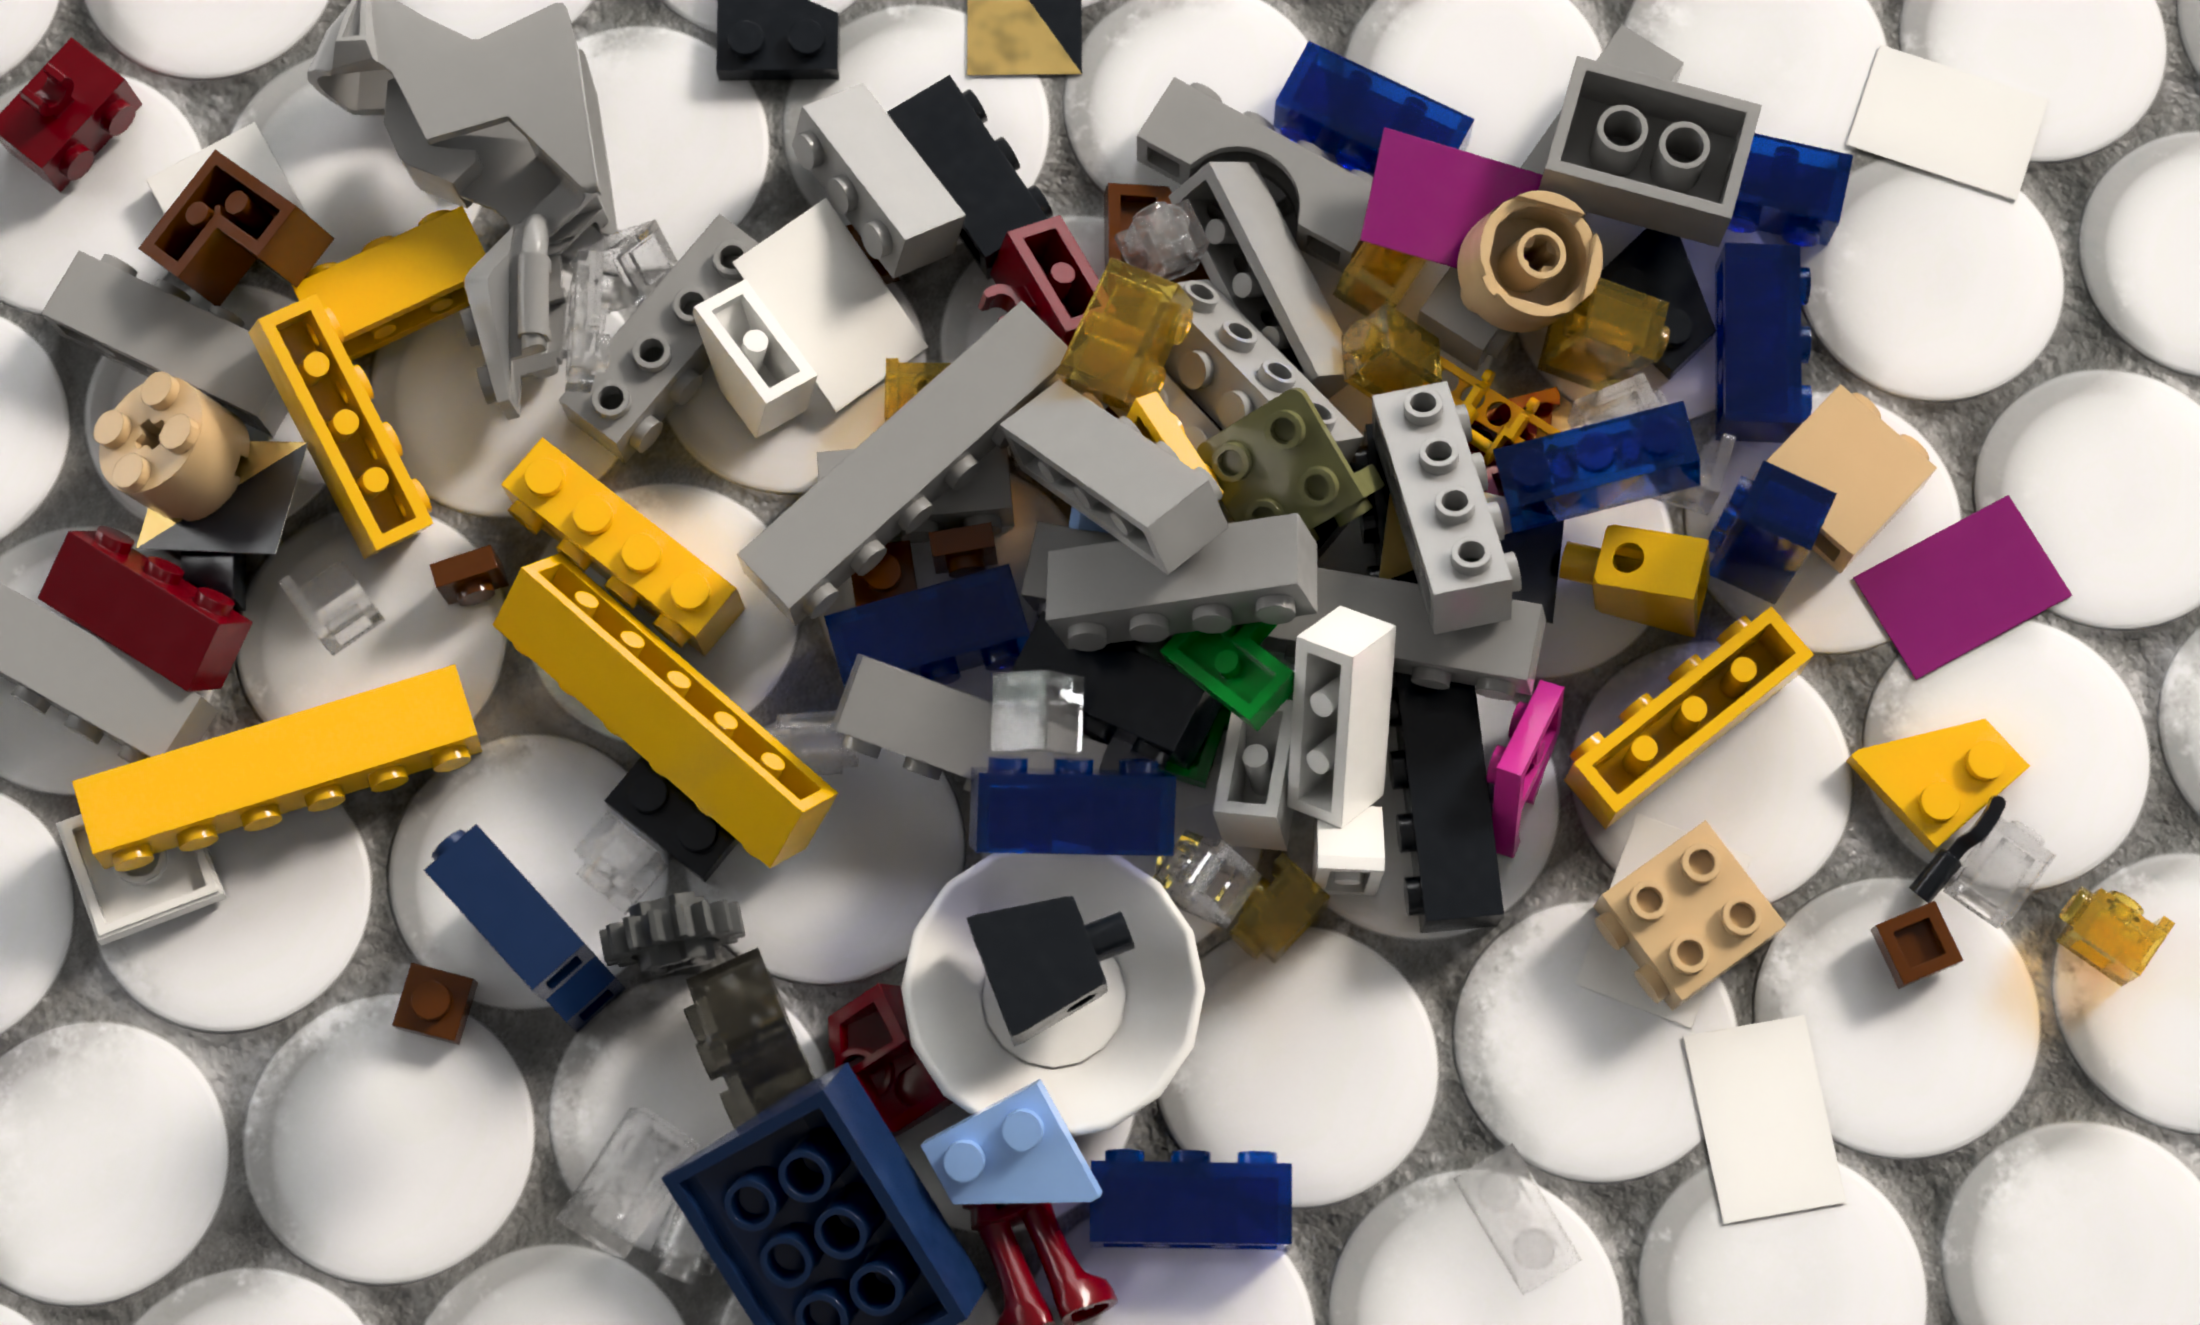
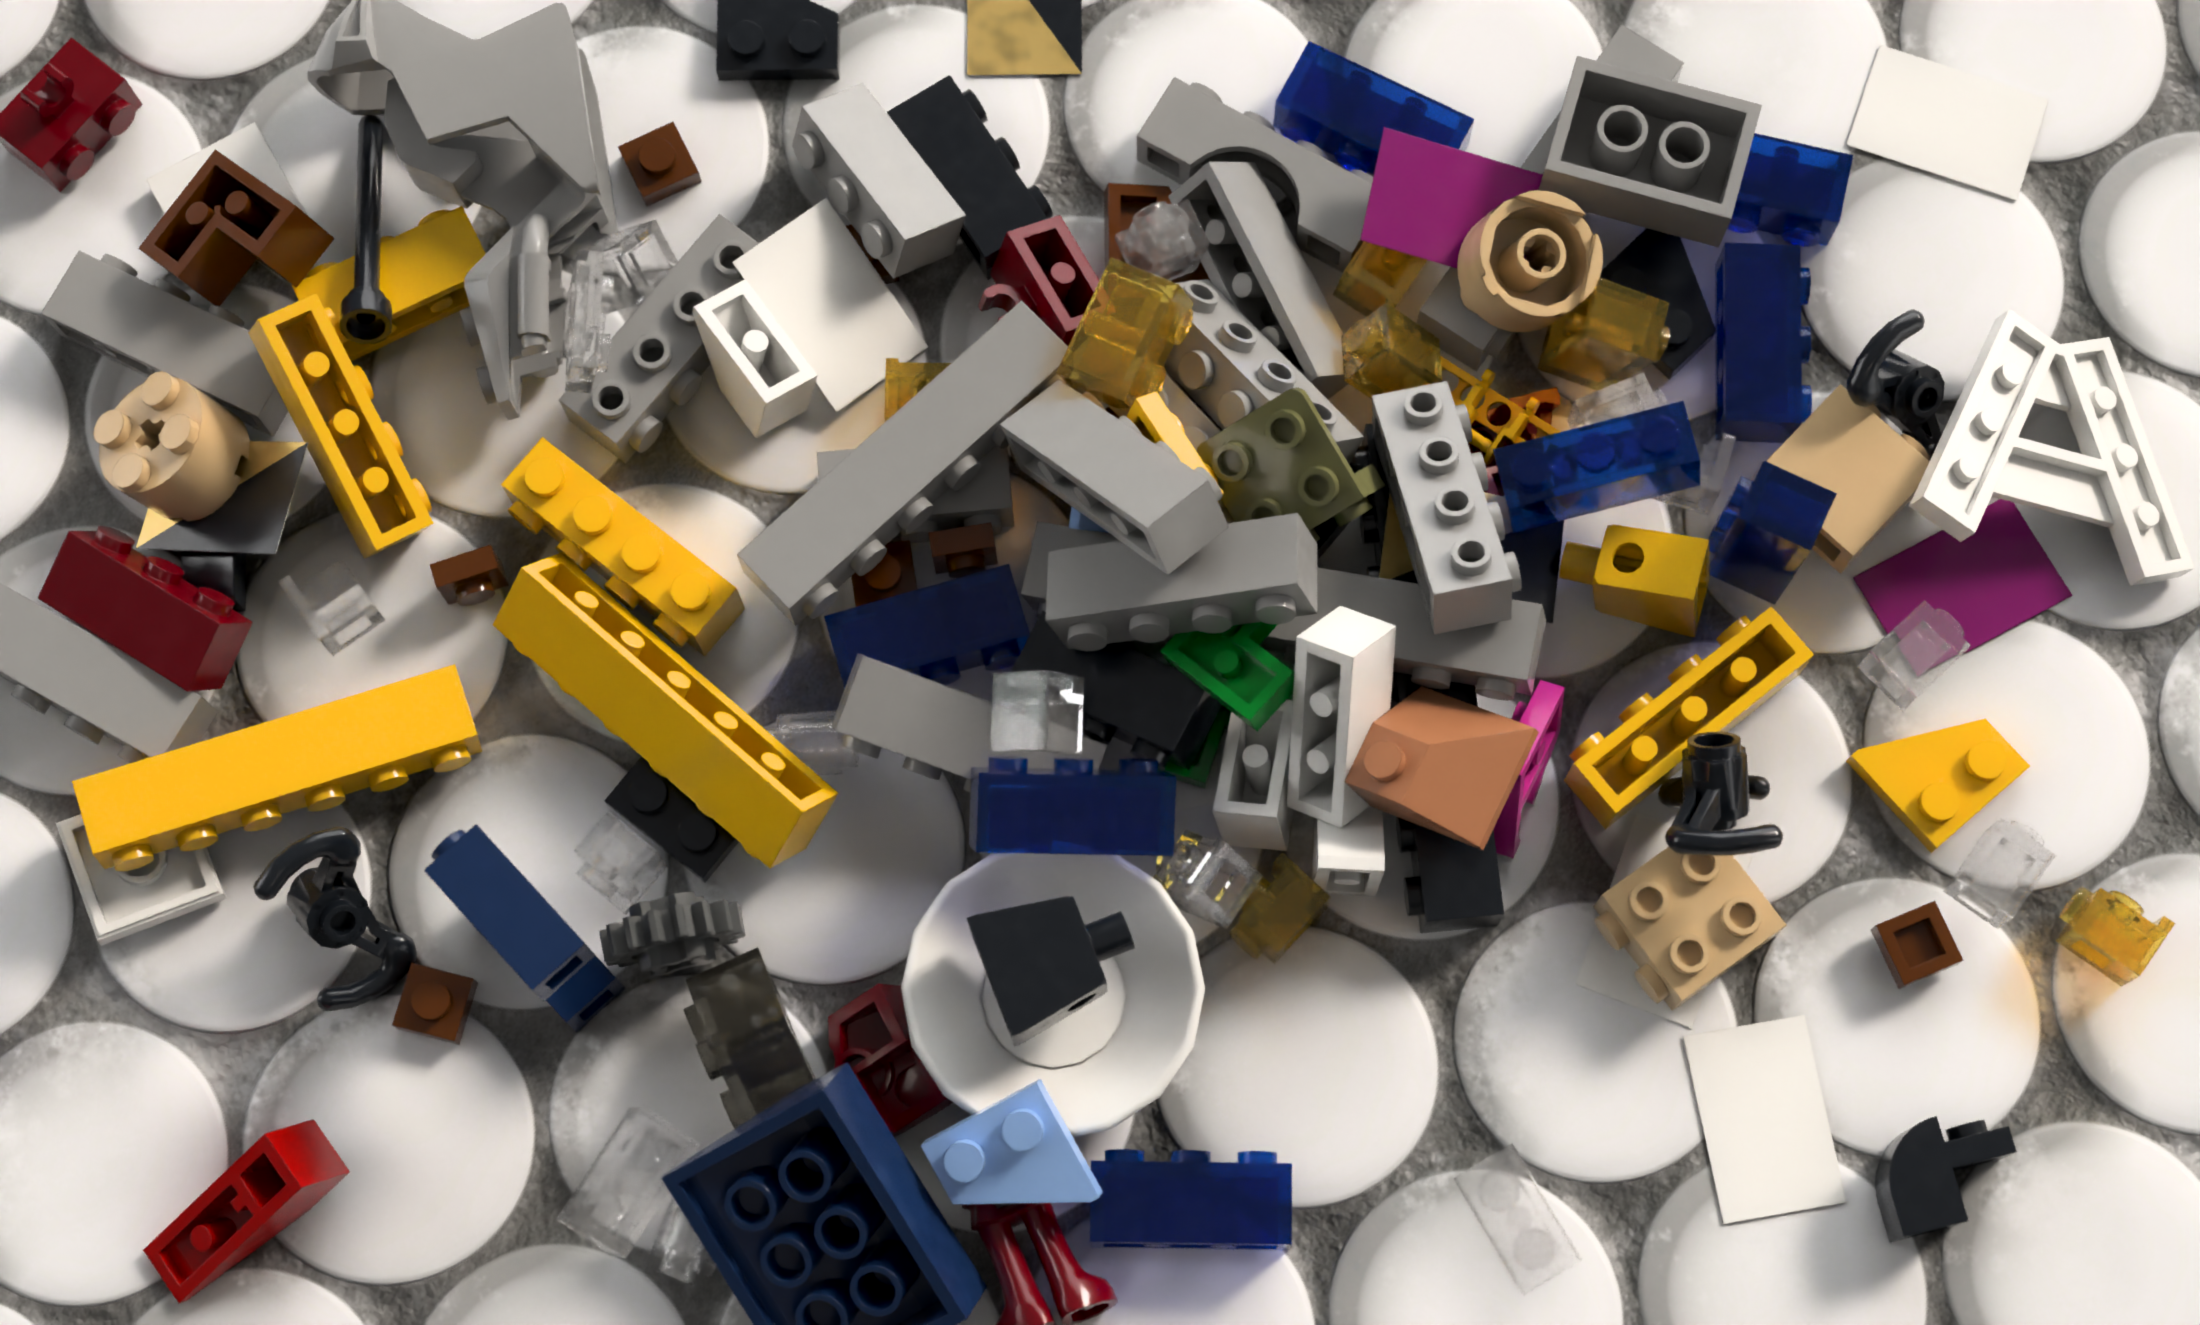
(246, 1207): none -> red slope
(336, 912): none -> black piece
(366, 310): none -> black piece
(659, 164): none -> reddish brown plate
(1442, 765): none -> nougat slope
(1713, 798): none -> black piece
(1899, 384): none -> black piece
(1915, 654): none -> clear brick
(1918, 1179): none -> black brick
(1947, 861): black piece -> none
(2106, 484): none -> white plate

